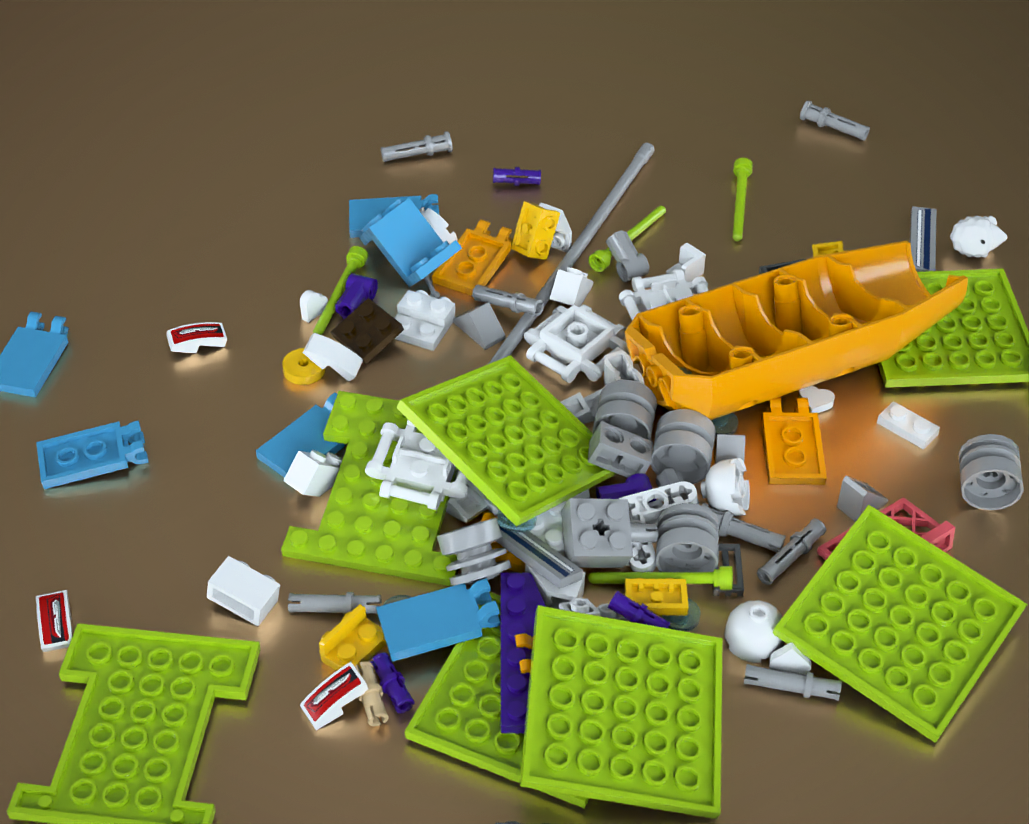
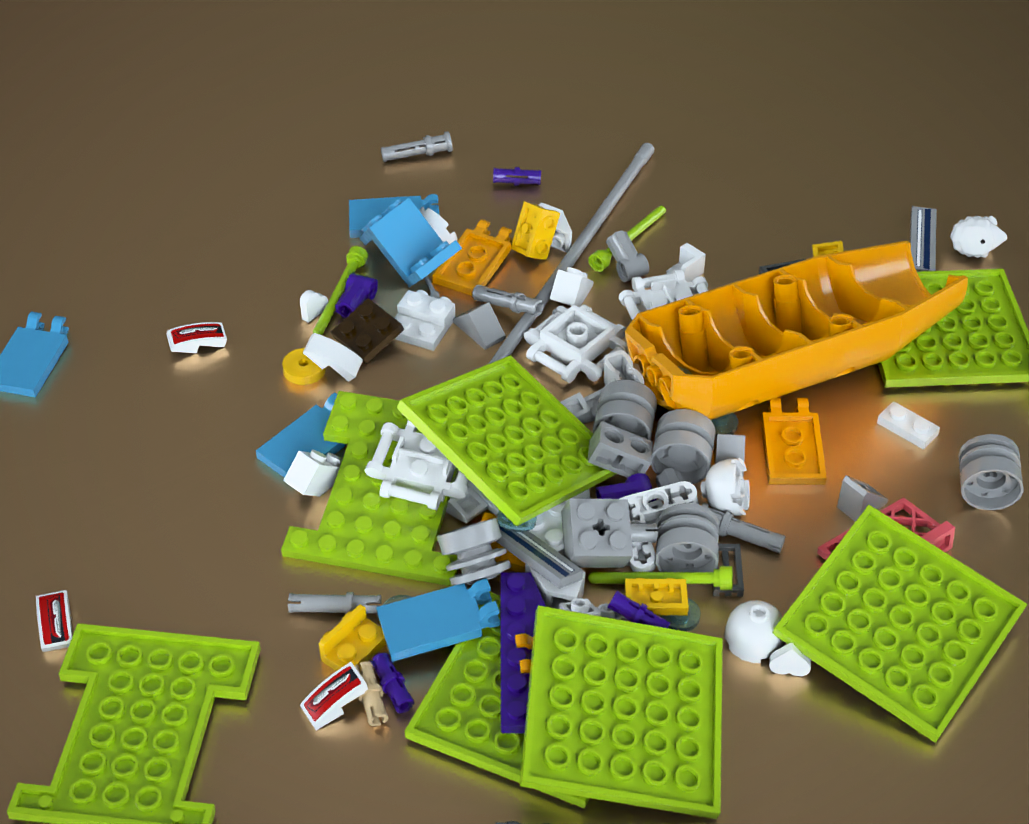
(90, 453): dark azure tile -> none
(243, 590): white brick -> none
(742, 170): lime piece -> none
(793, 682): light grey pin -> none
(799, 544): light grey pin -> none
(818, 399): white tile -> none
(824, 117): light grey pin -> none

